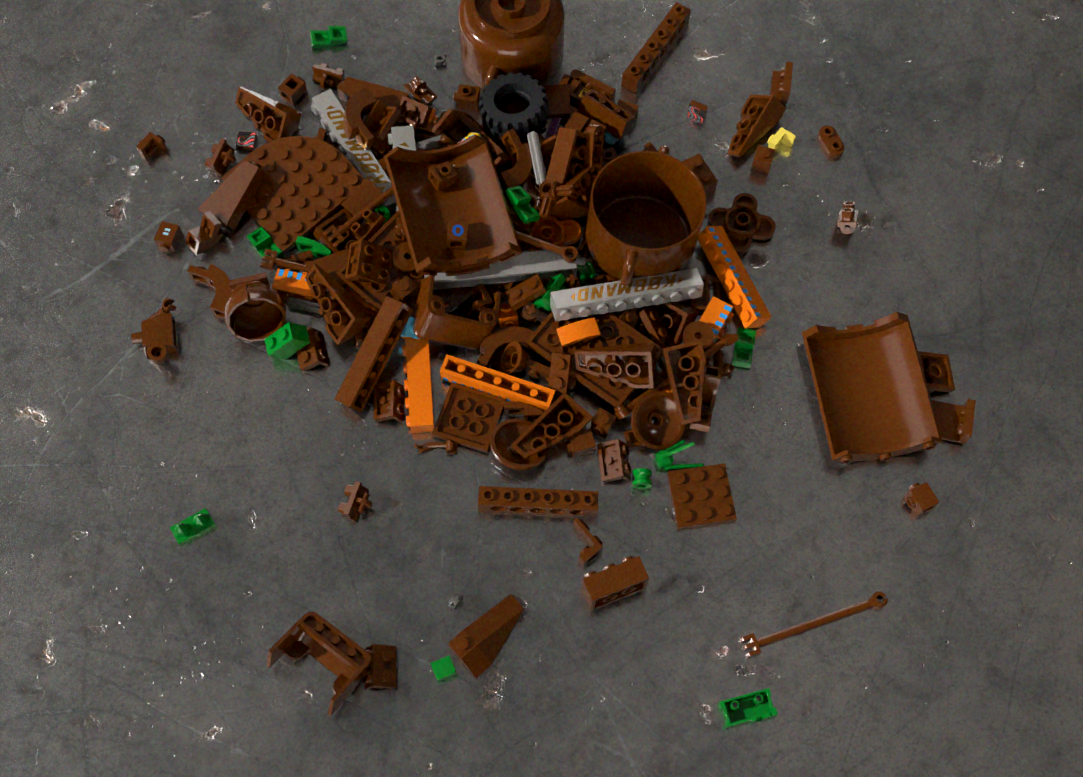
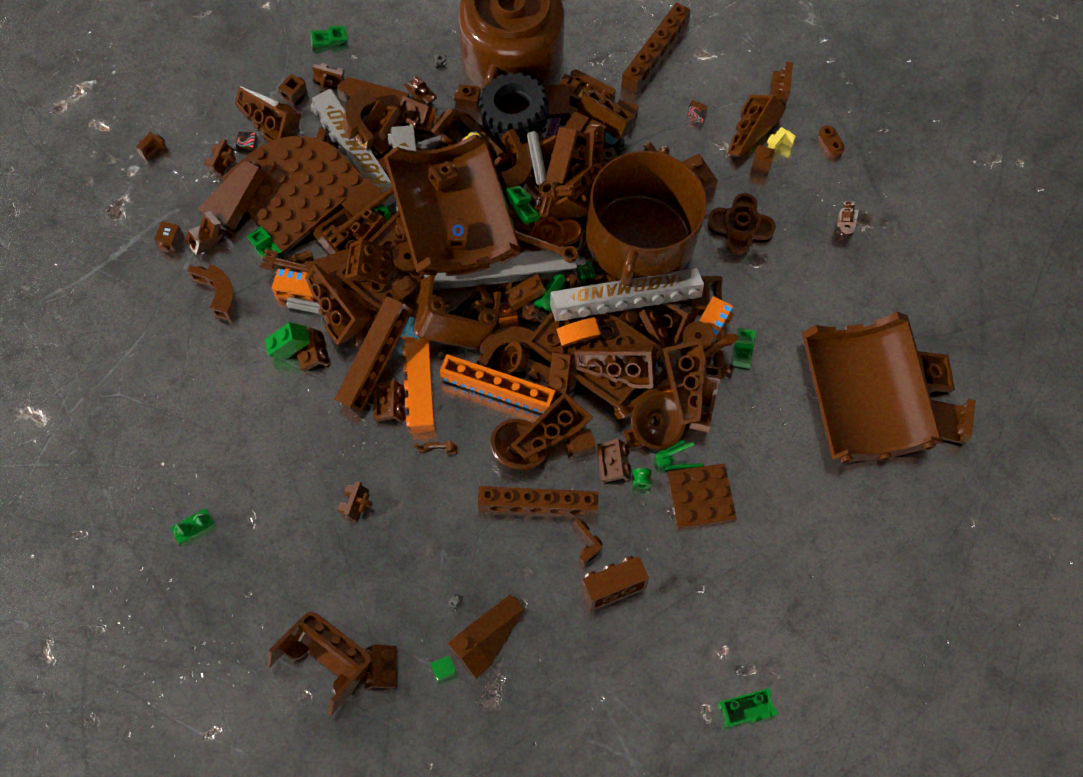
(158, 333): reddish brown torso -> none
(254, 308): reddish brown plate -> none
(318, 250): green slope -> none
(468, 417): reddish brown plate -> none
(516, 408): reddish brown slope -> none
(602, 423): reddish brown brick -> none
(733, 277): orange brick -> none
(755, 643): reddish brown hinge -> none
(921, 498): reddish brown brick -> none

